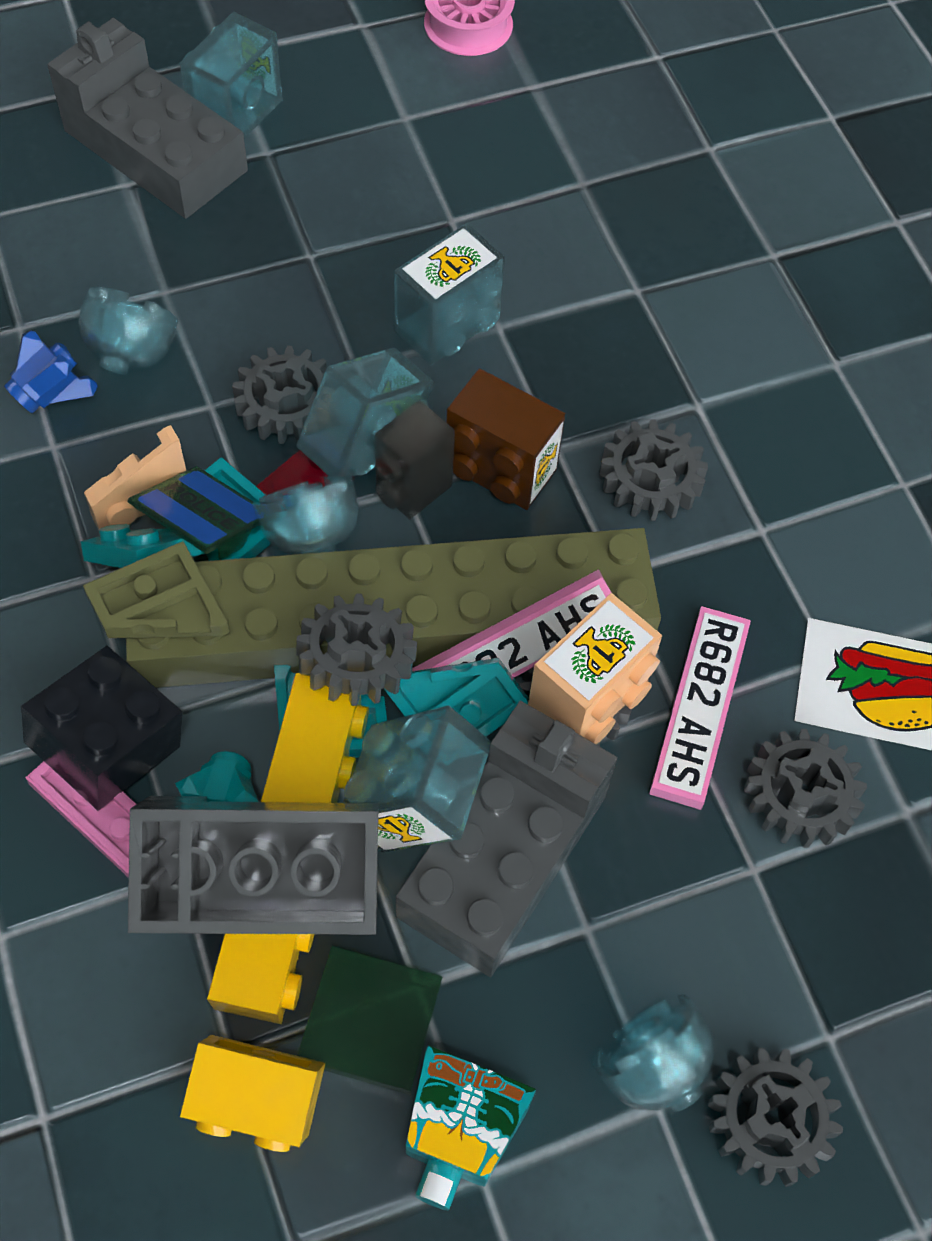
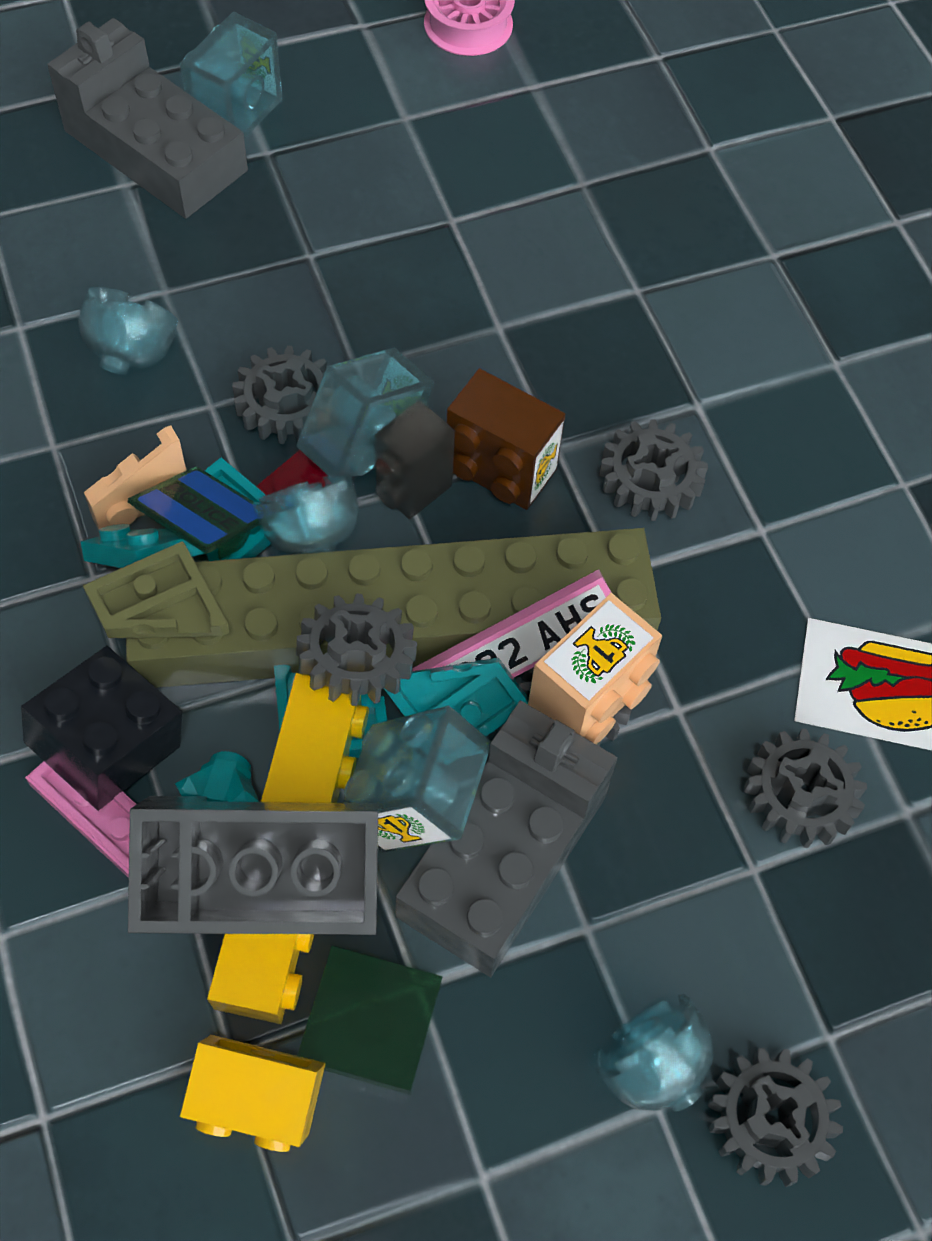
(46, 375): blue rock -> none
(448, 294): clear light blue brick -> none
(461, 1124): torso -> none
(700, 708): tile -> none

